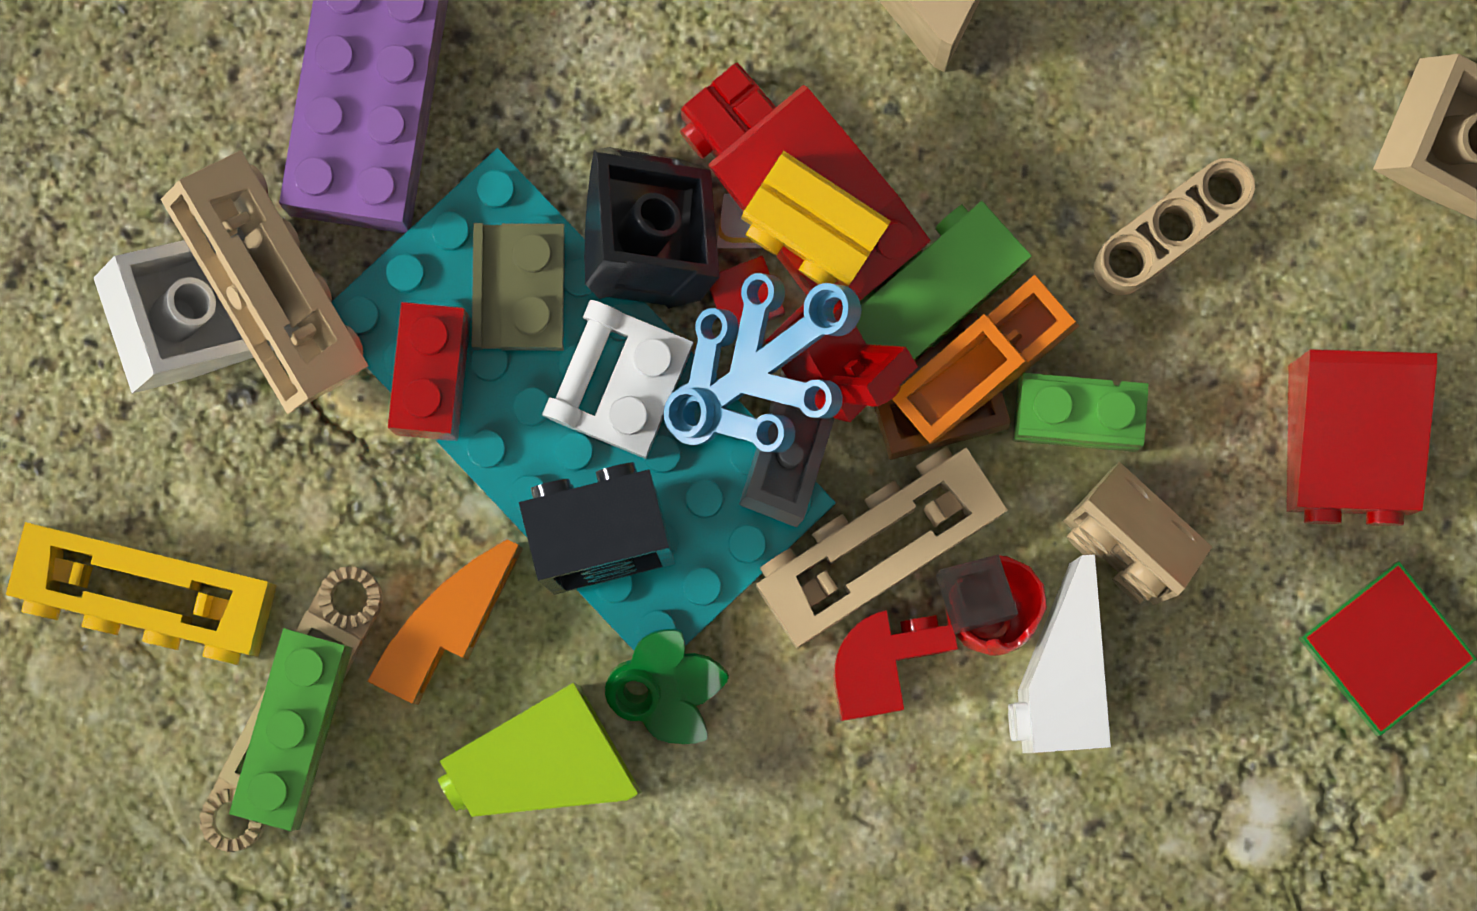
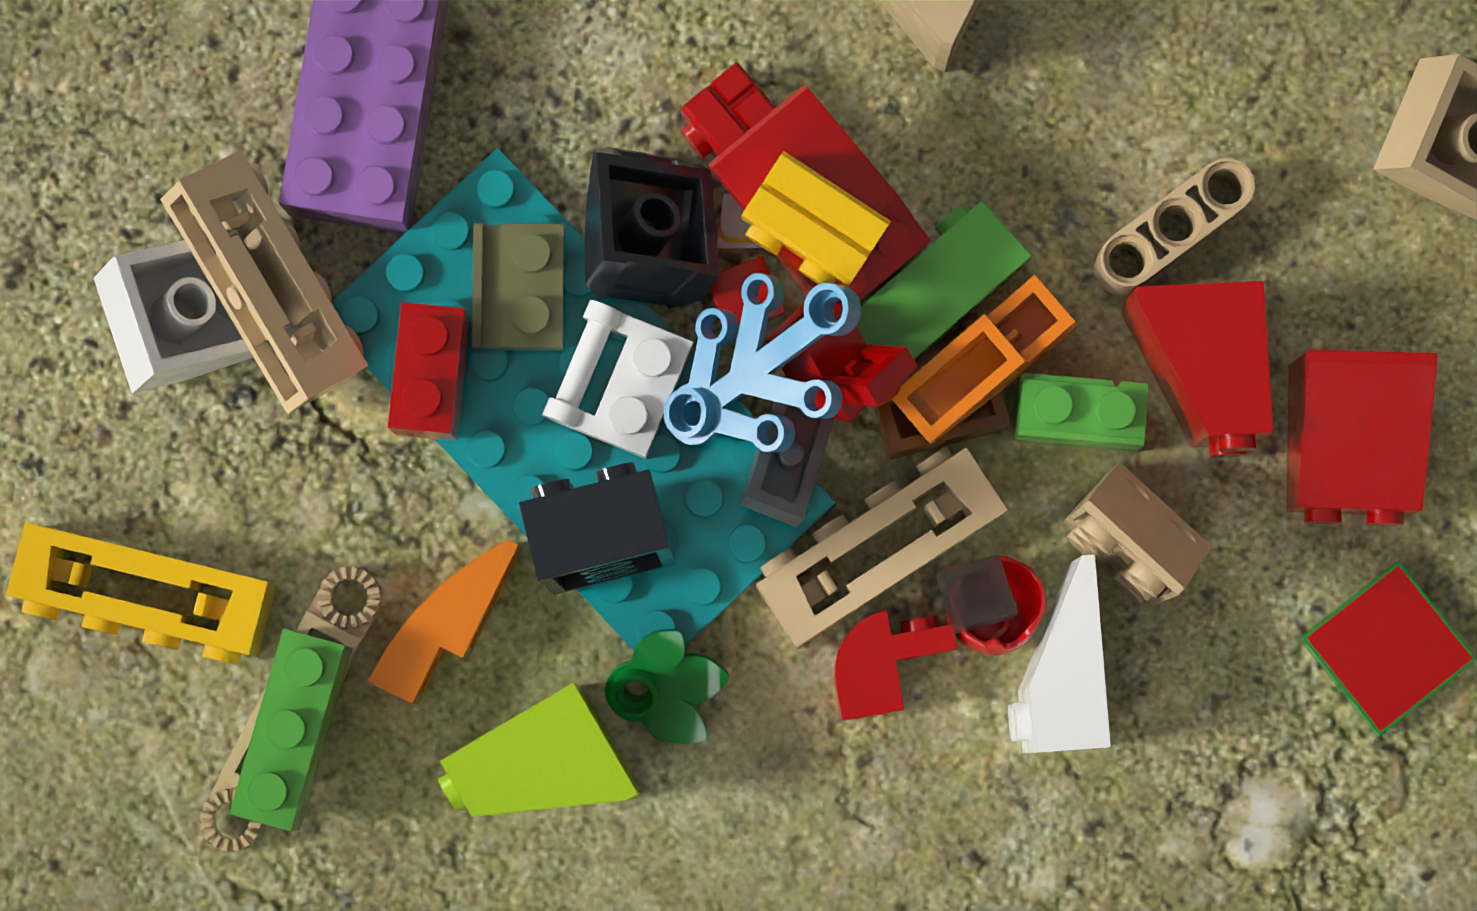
(1208, 359): none -> red slope

